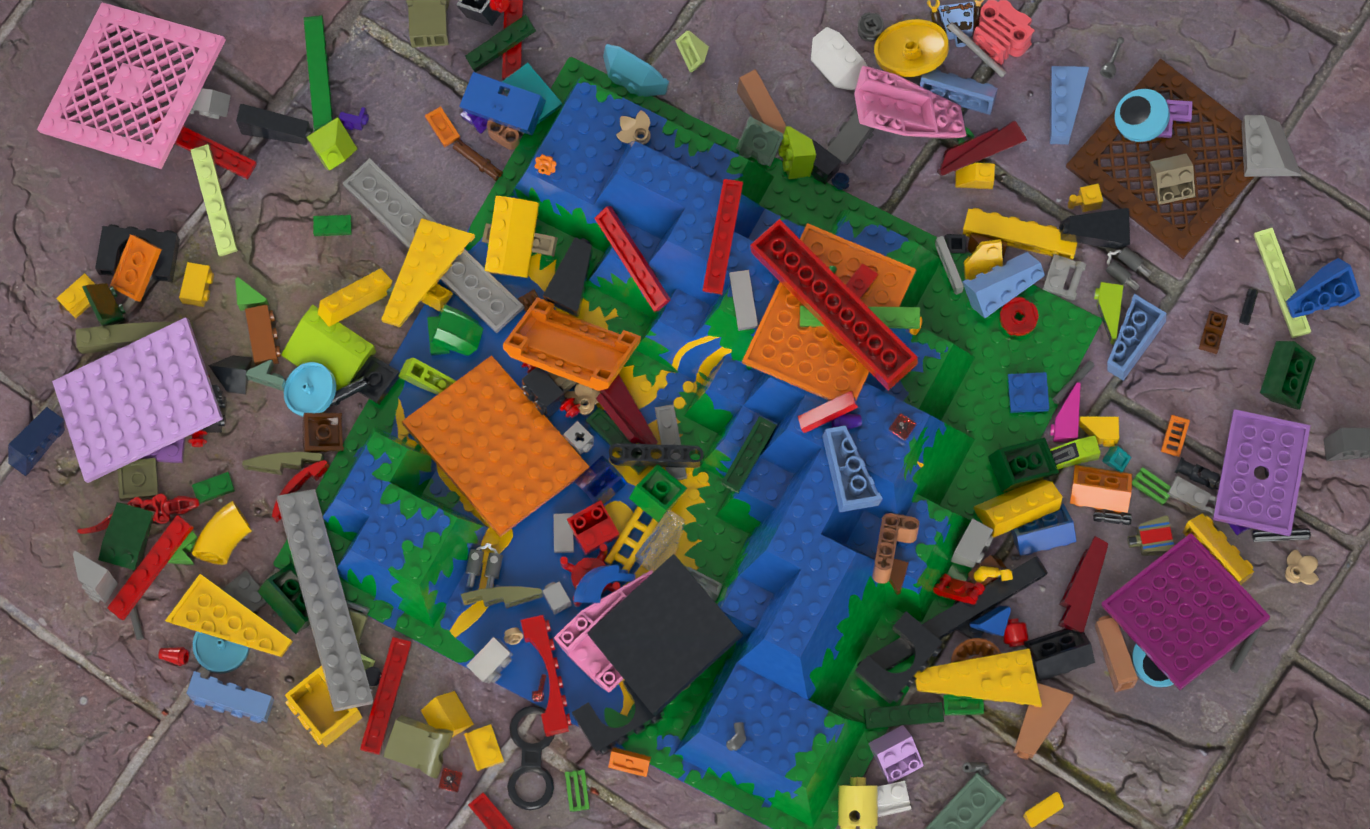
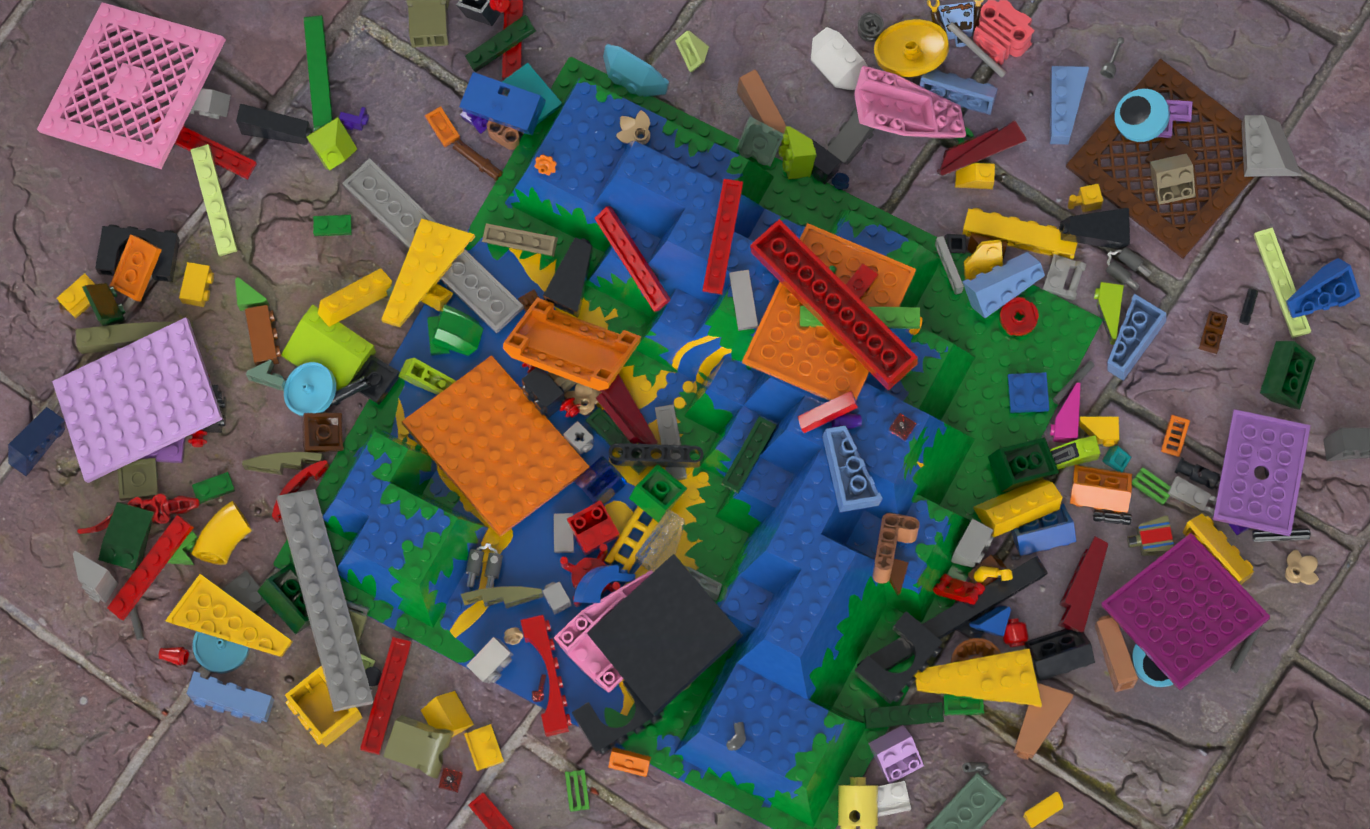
(232, 373): black slope -> none
(511, 236): yellow slope -> none
(530, 761): black bar -> none

